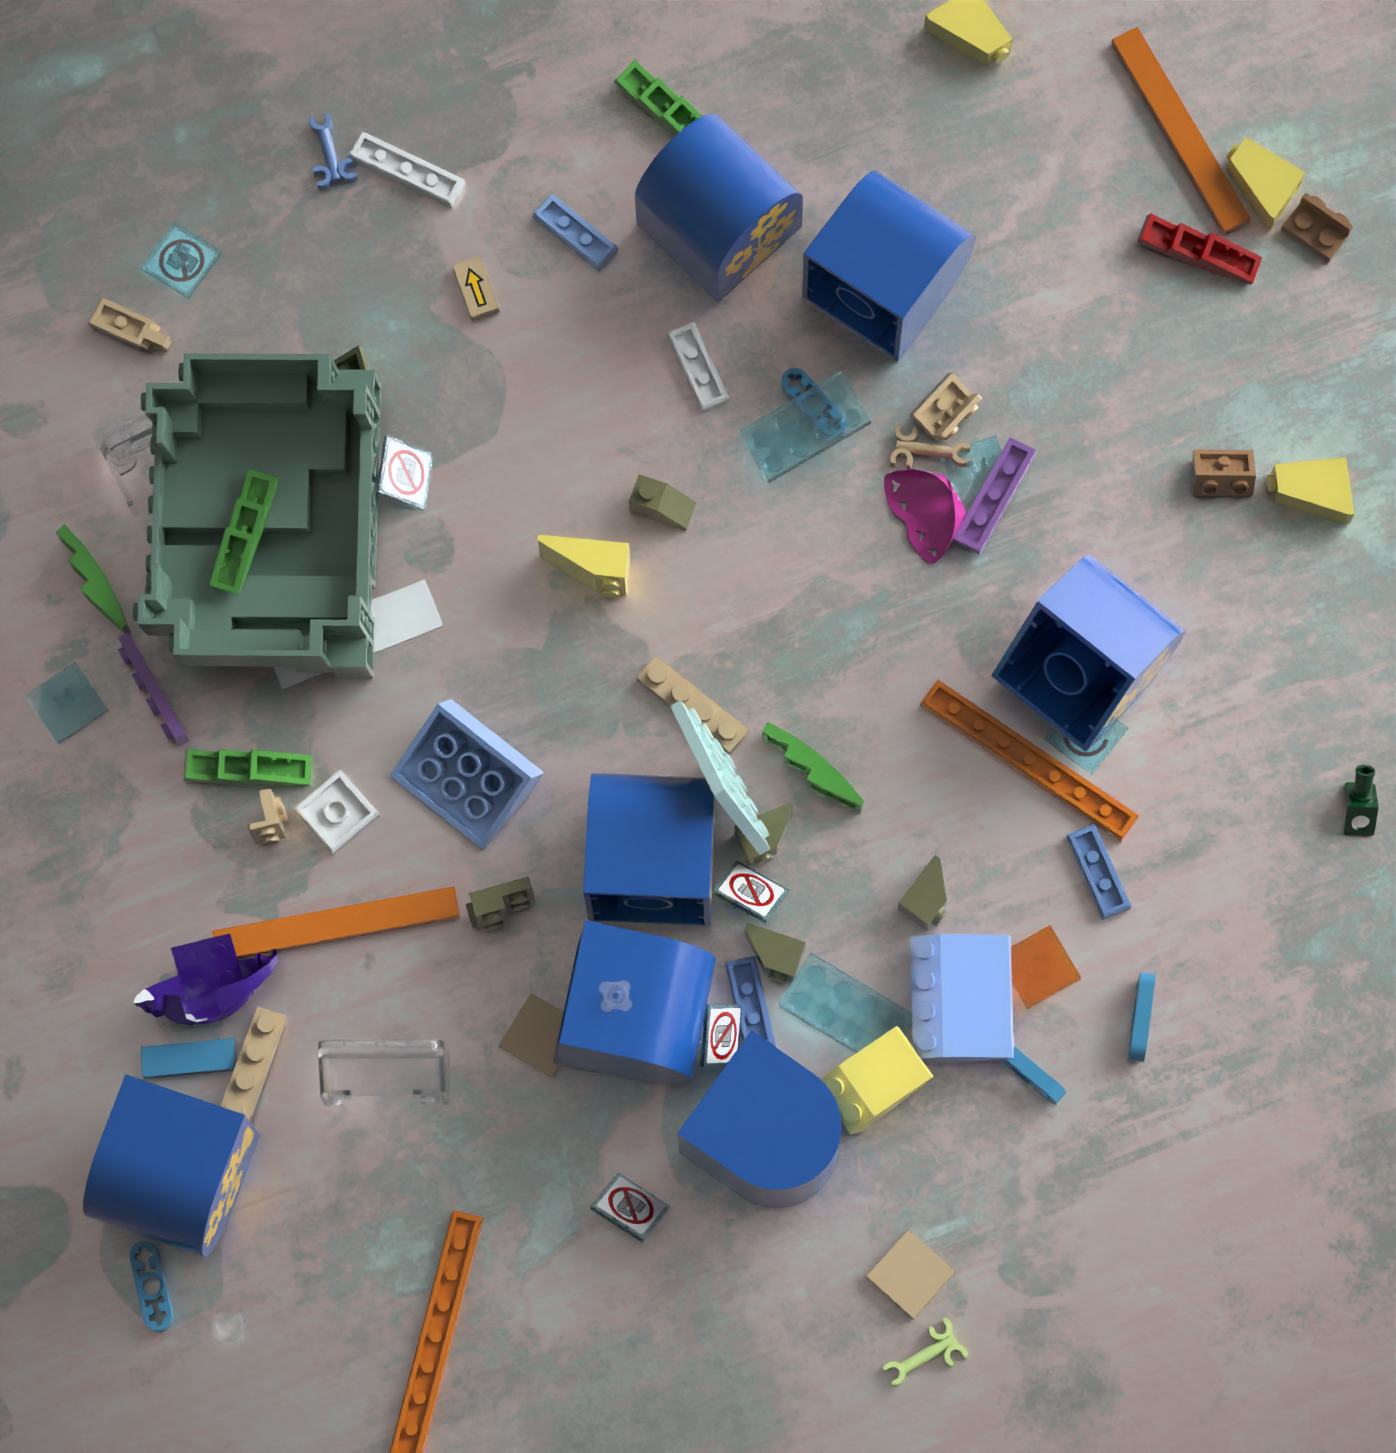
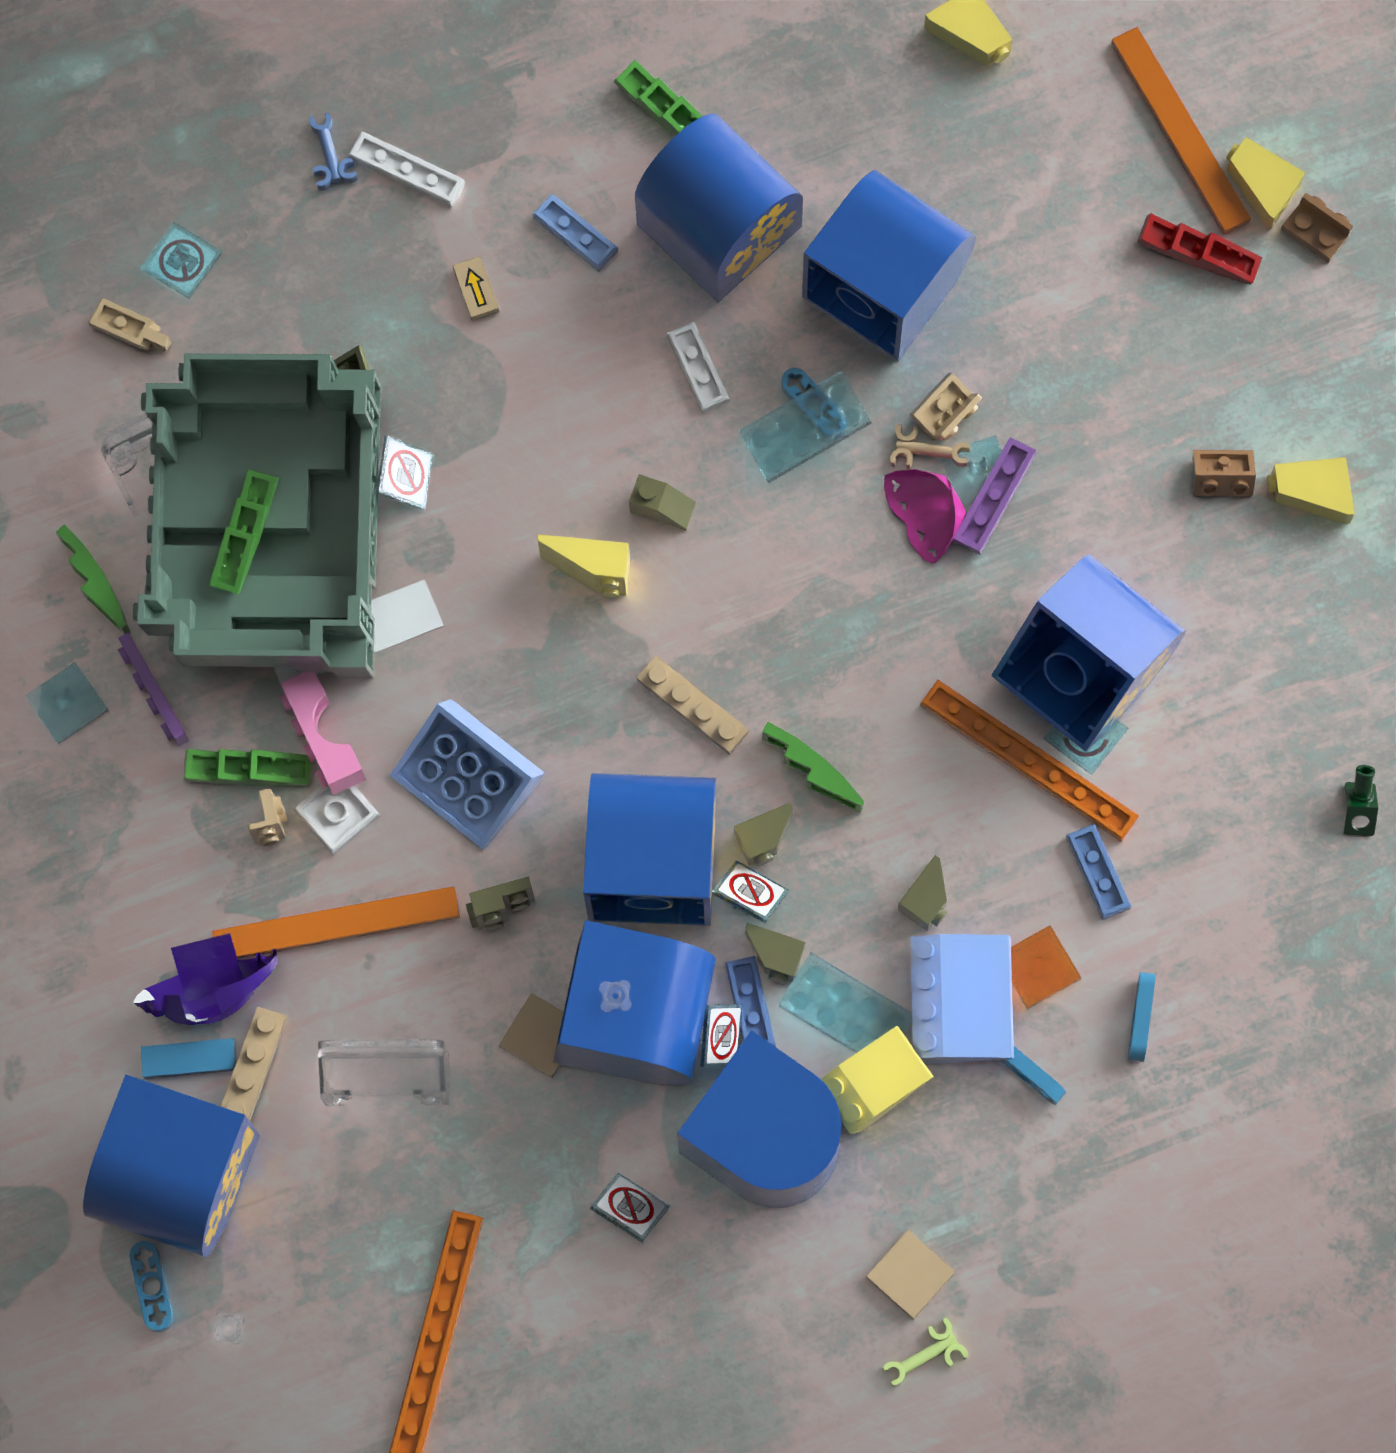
(336, 761): none -> bright pink arch
(720, 775): light aqua plate -> none

